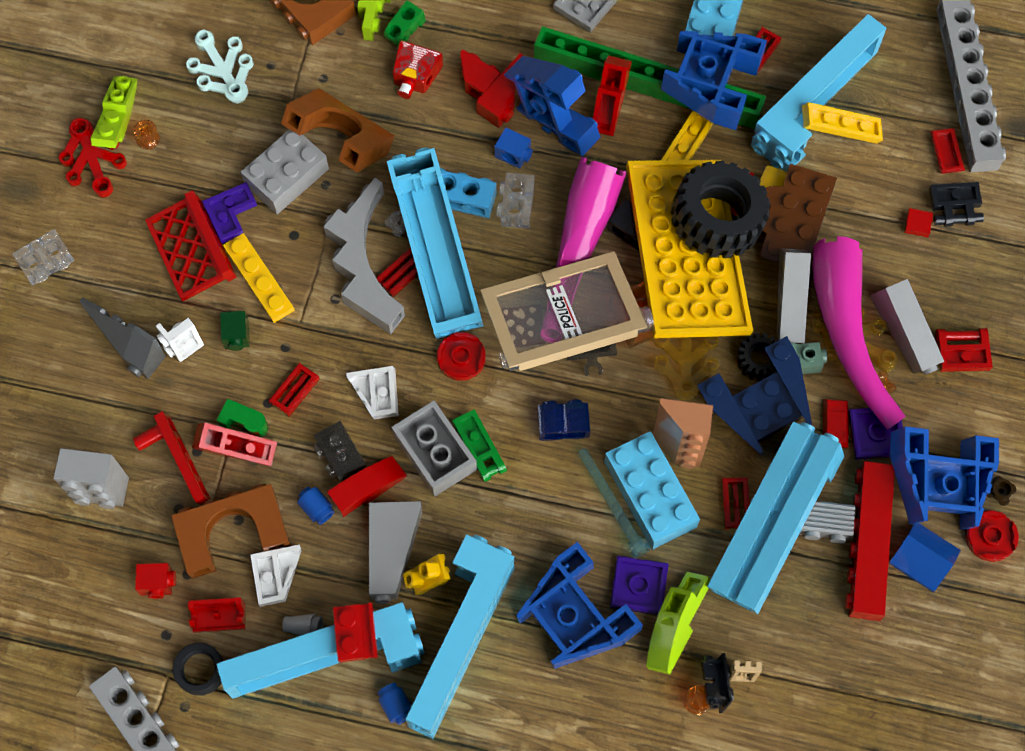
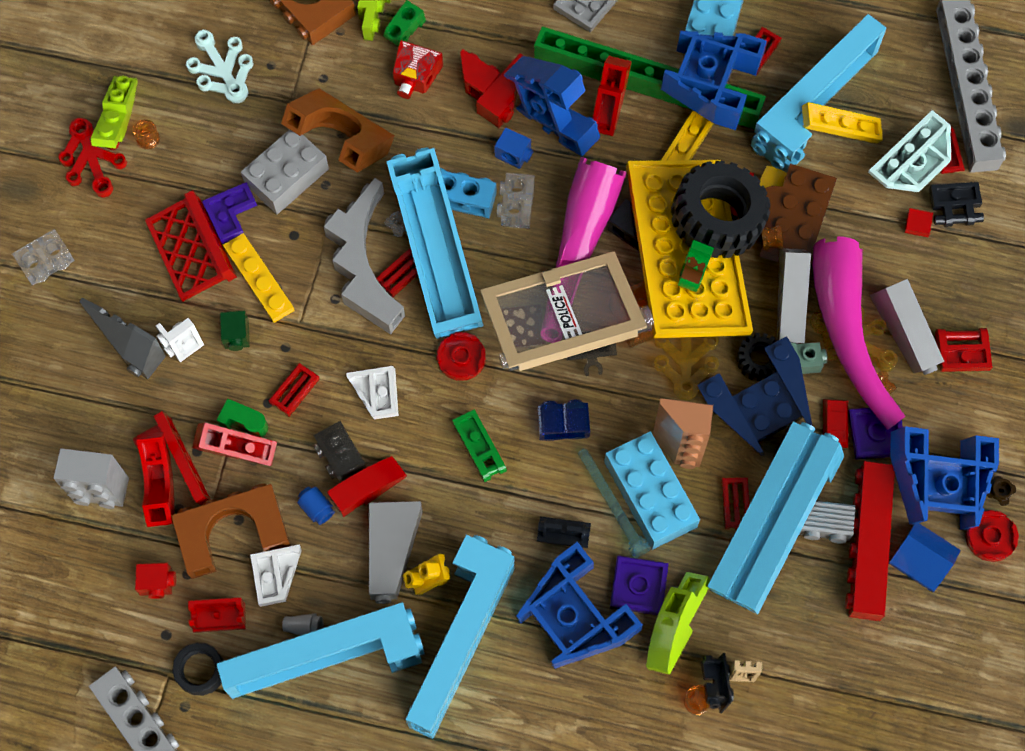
(158, 479): none -> red arch
(355, 632): red plate -> none
(394, 703): blue brick -> none
(434, 448): light grey brick -> none
(563, 532): none -> black hinge
(695, 265): none -> green leg
(772, 237): none -> clear orange wheel
(916, 156): none -> light aqua wedge

